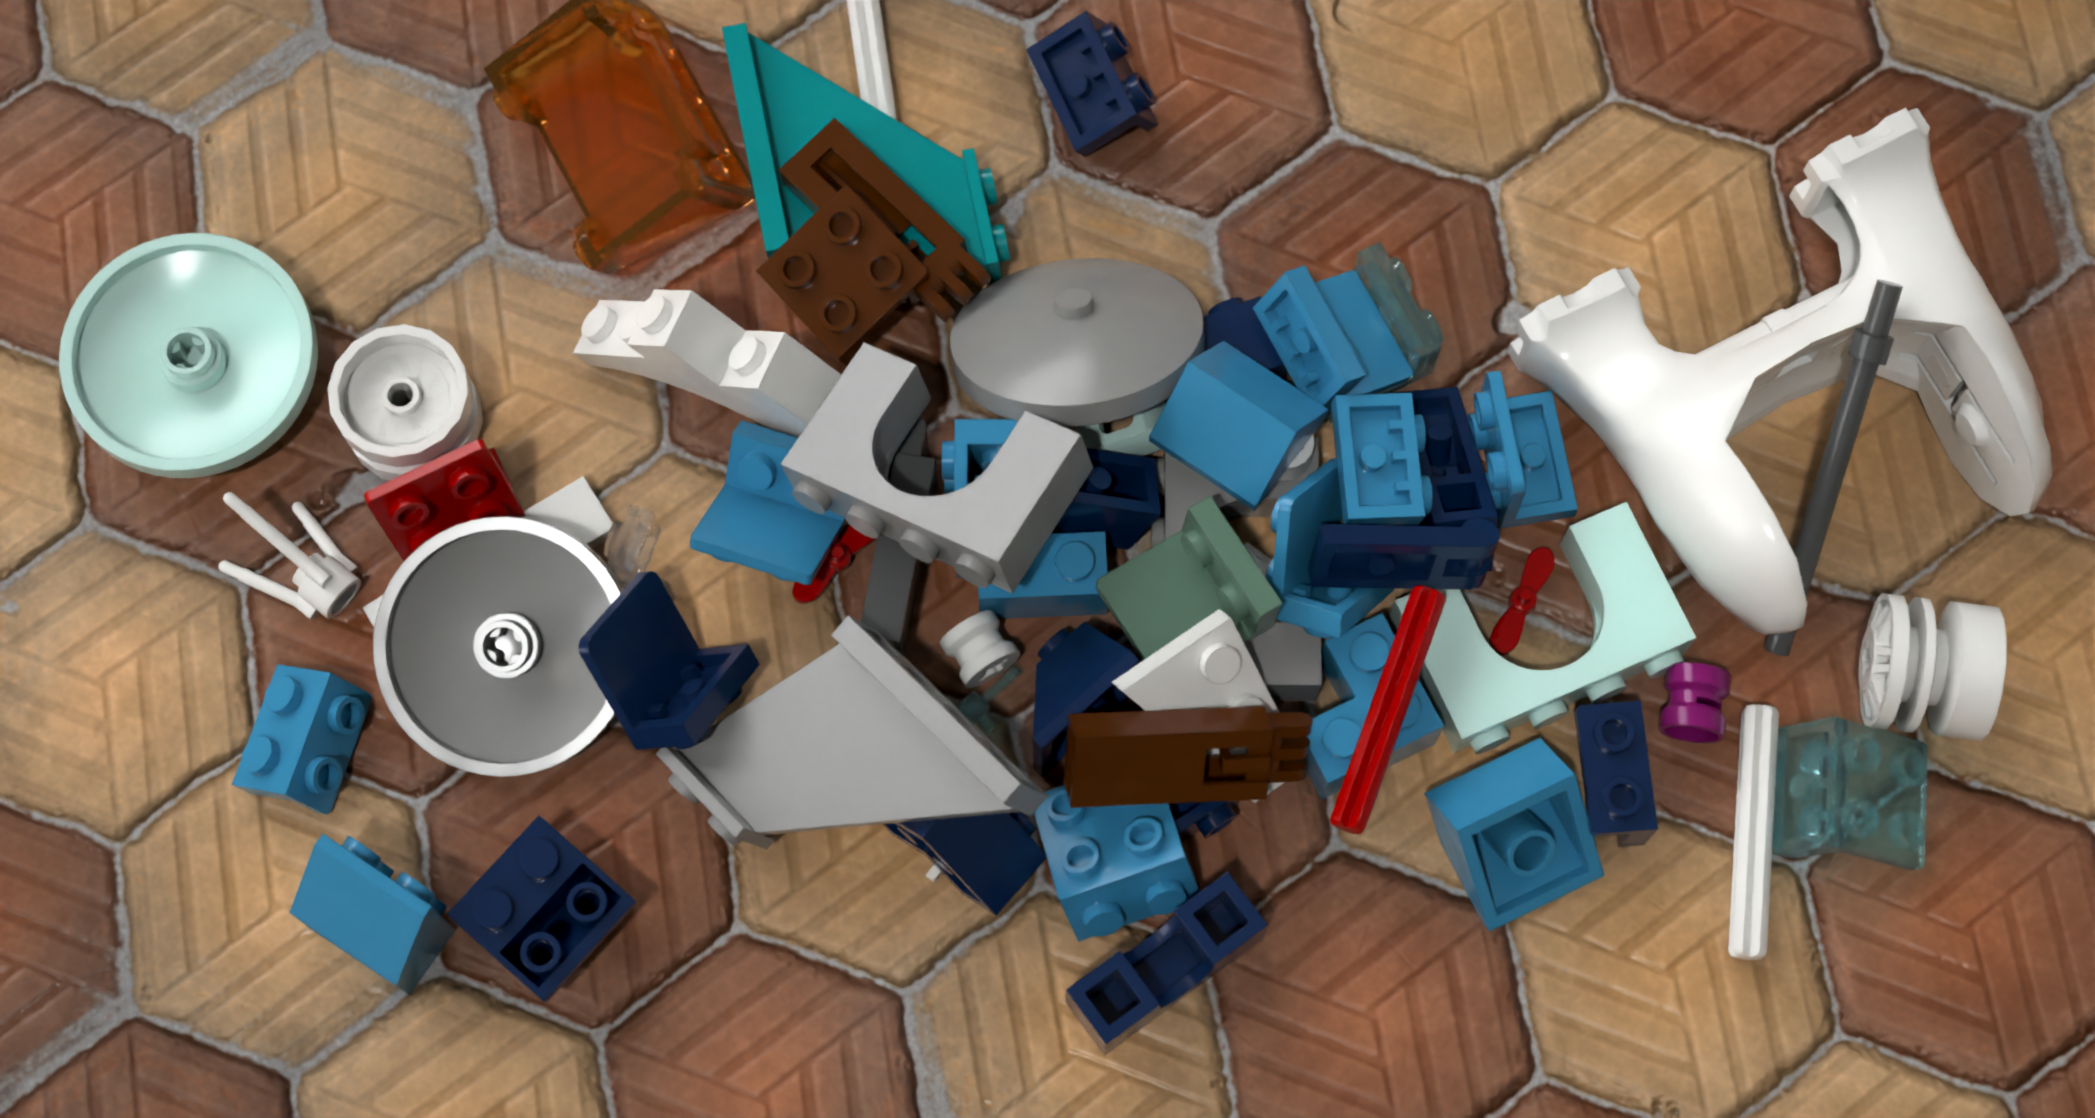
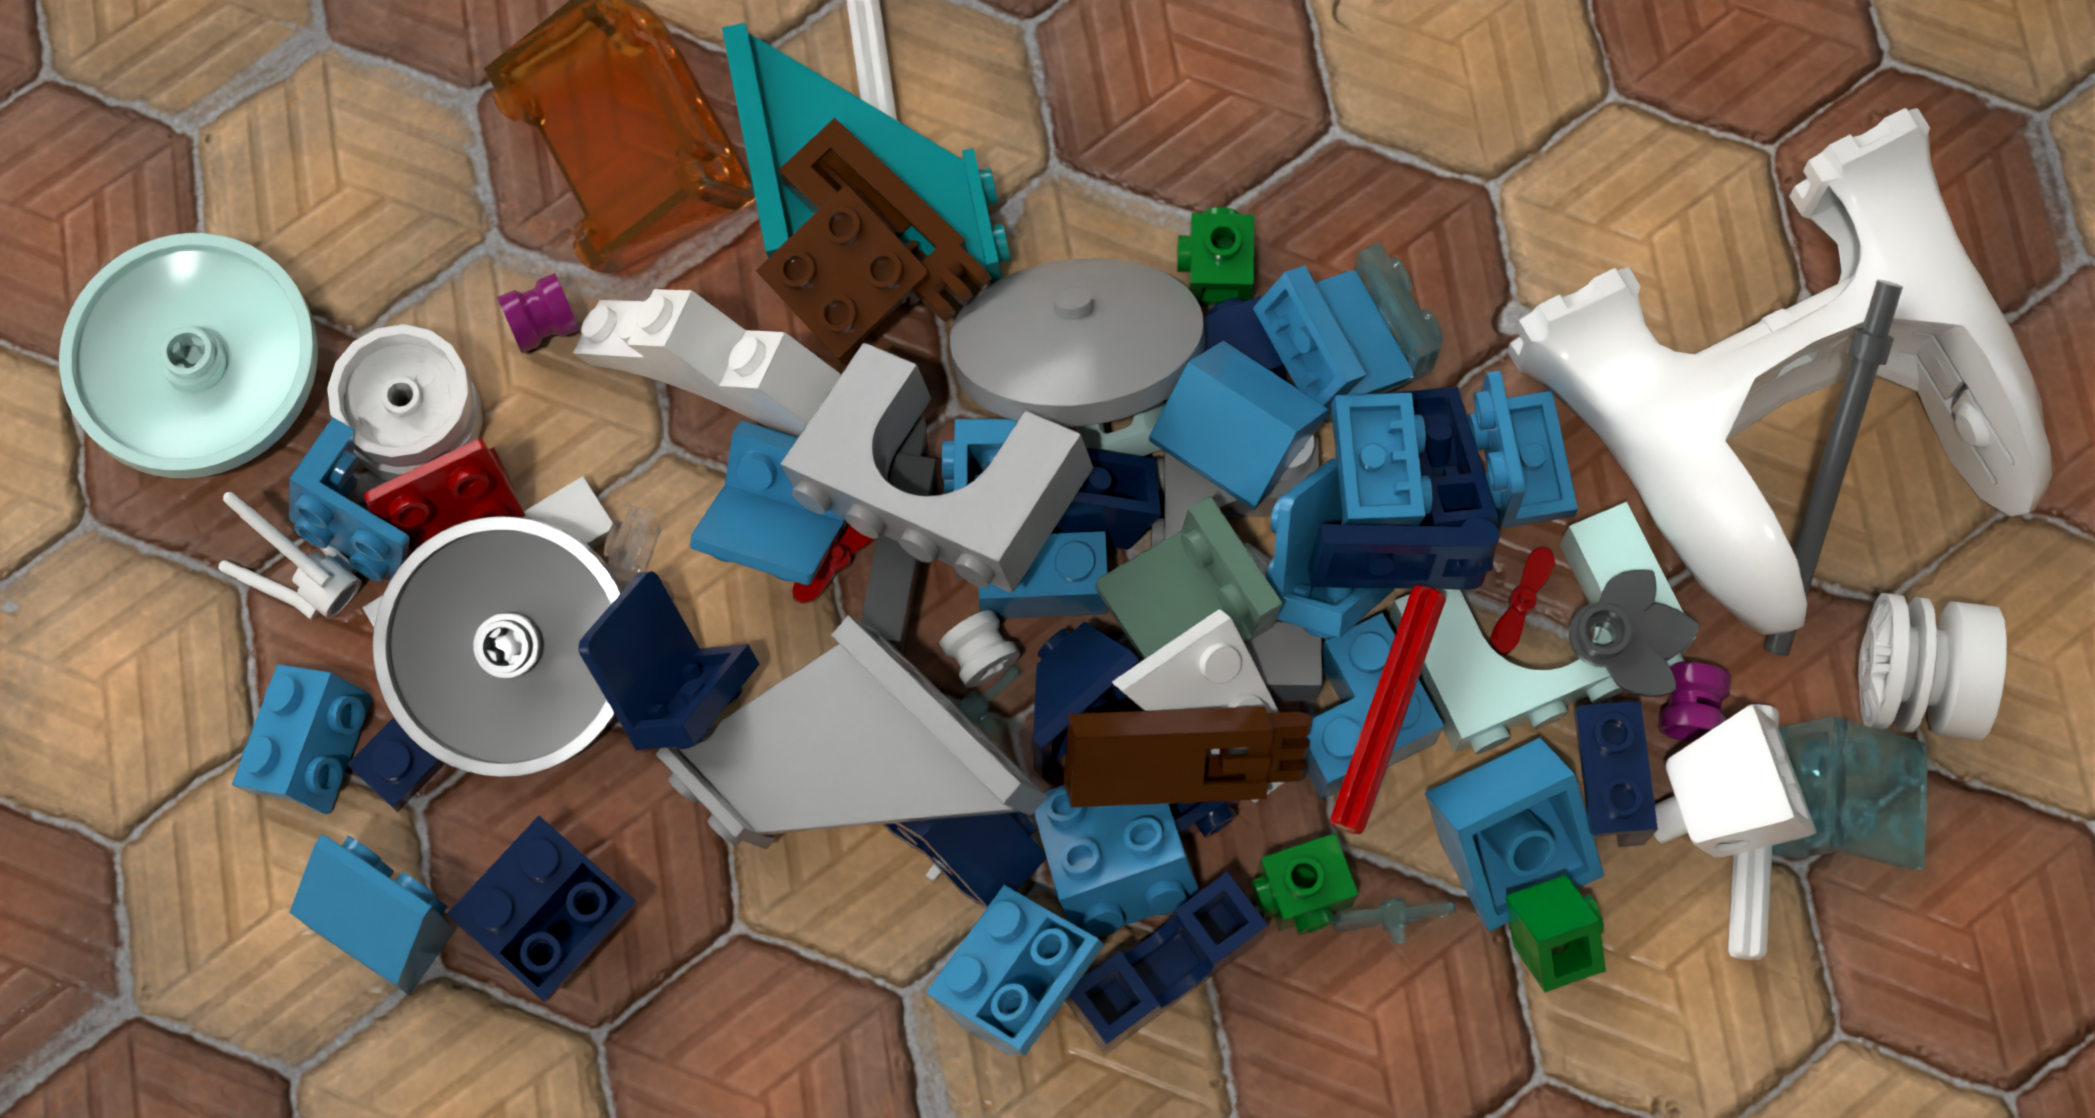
(326, 515): none -> dark azure bracket
(394, 765): none -> dark blue plate
(538, 313): none -> magenta wheel
(1013, 972): none -> dark azure slope
(1092, 82): dark blue bracket -> none
(1218, 255): none -> green brick
(1305, 885): none -> green brick
(1392, 916): none -> clear light blue piece
(1556, 933): none -> green brick
(1641, 634): none -> dark grey plate
(1734, 790): none -> white torso

